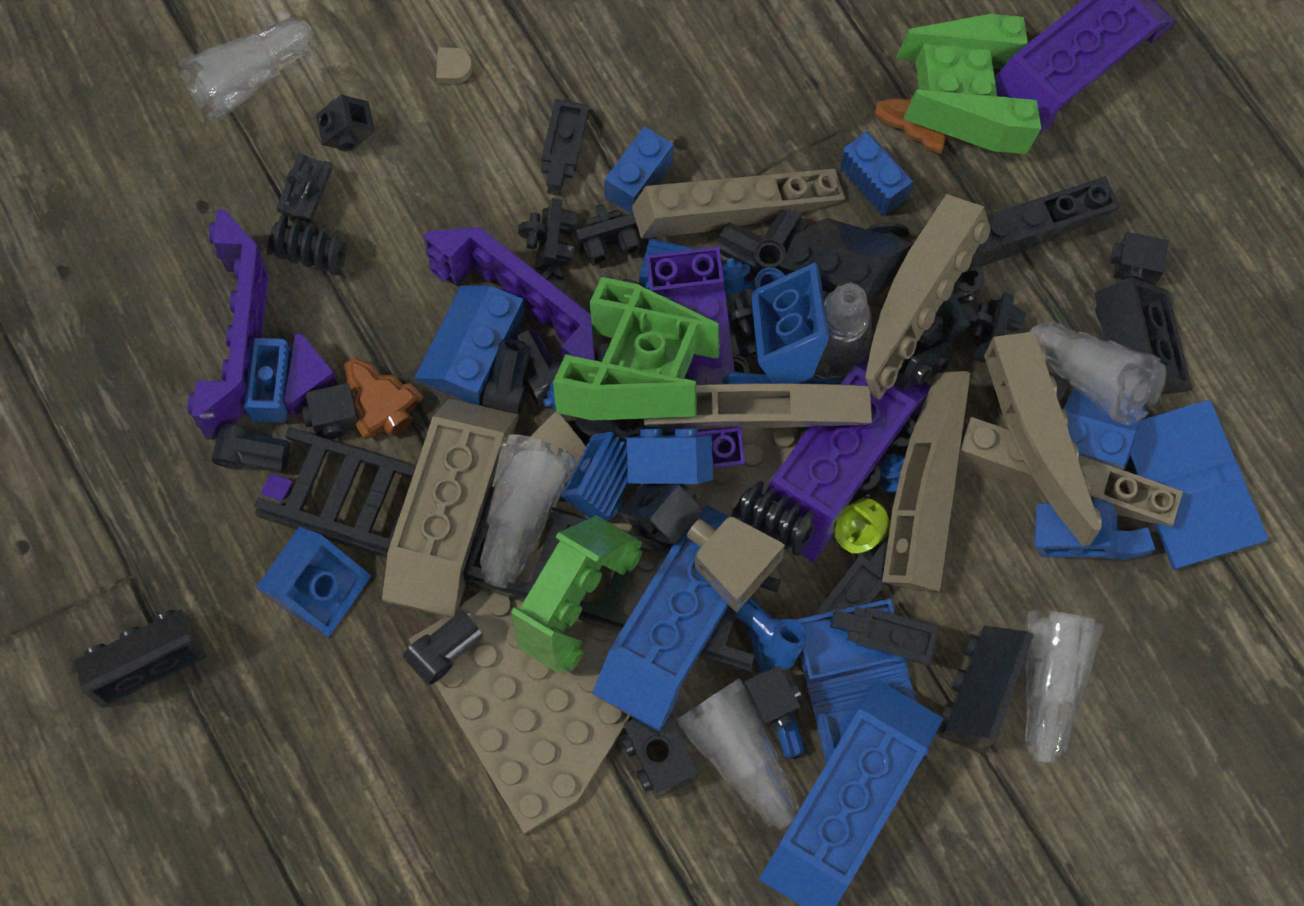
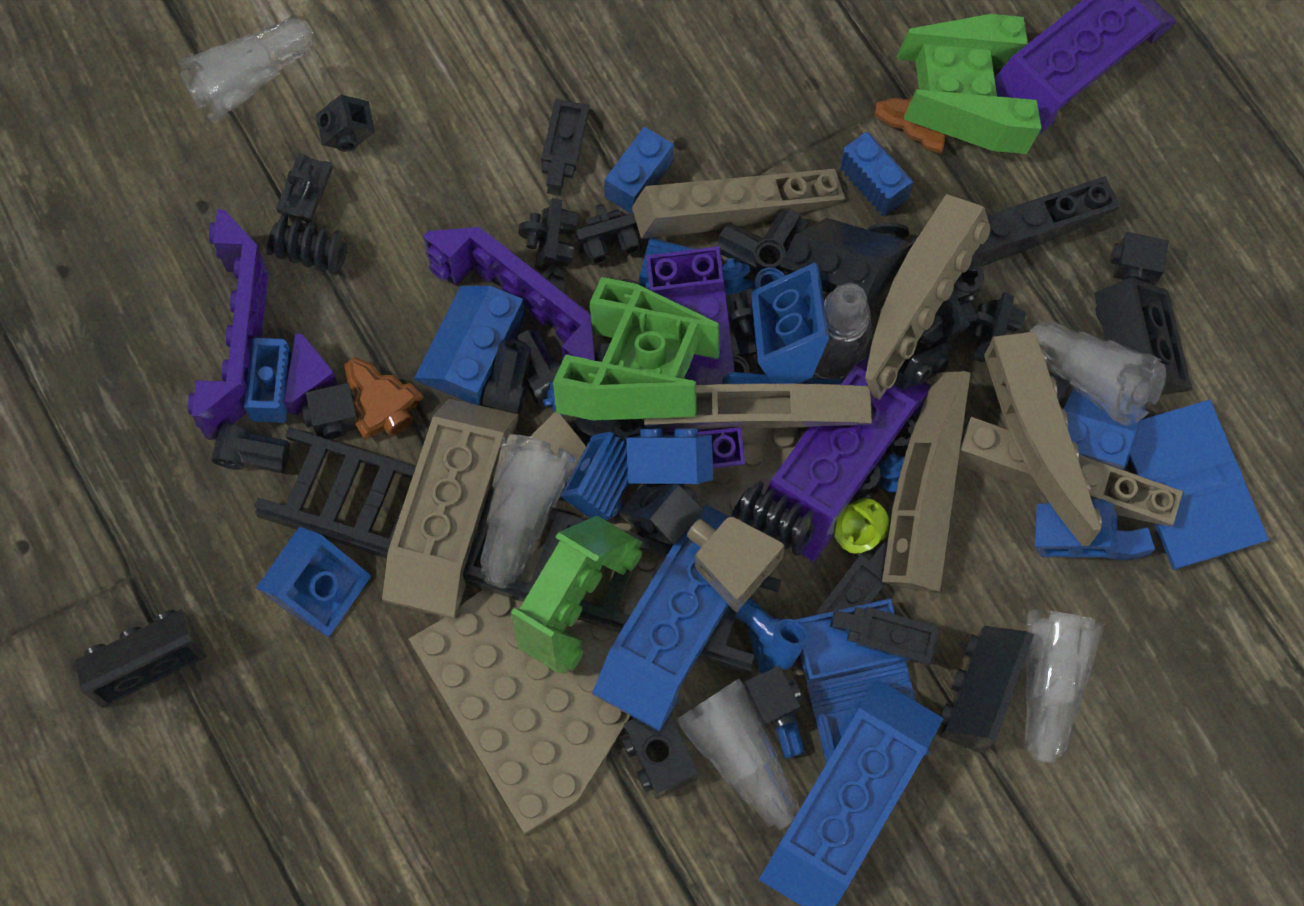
(277, 487): dark purple piece -> none
(434, 654): black piece -> none
(453, 66): dark tan tile -> none

